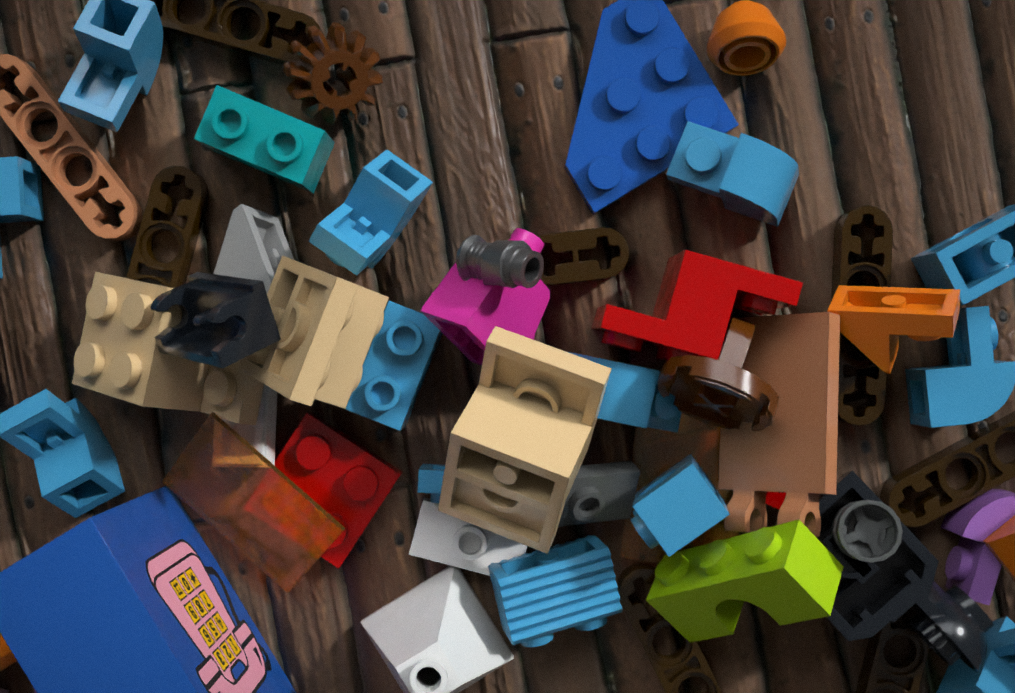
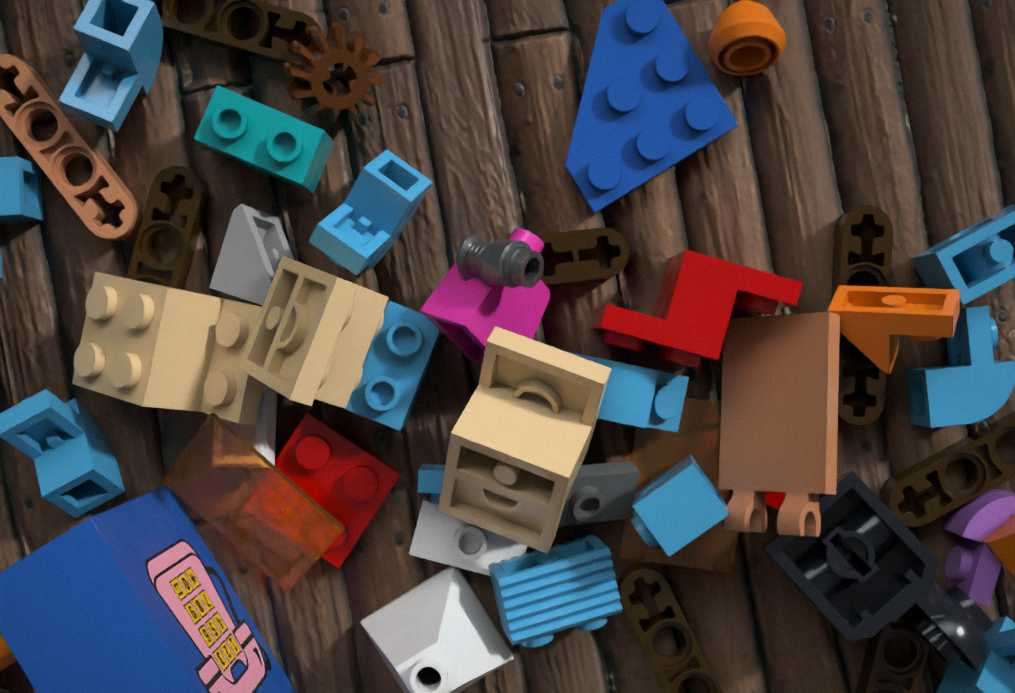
(220, 319): black hinge -> none
(720, 389): reddish brown tile -> none
(742, 171): dark azure brick -> none
(773, 568): lime arch -> none
(876, 528): dark grey wheel -> none

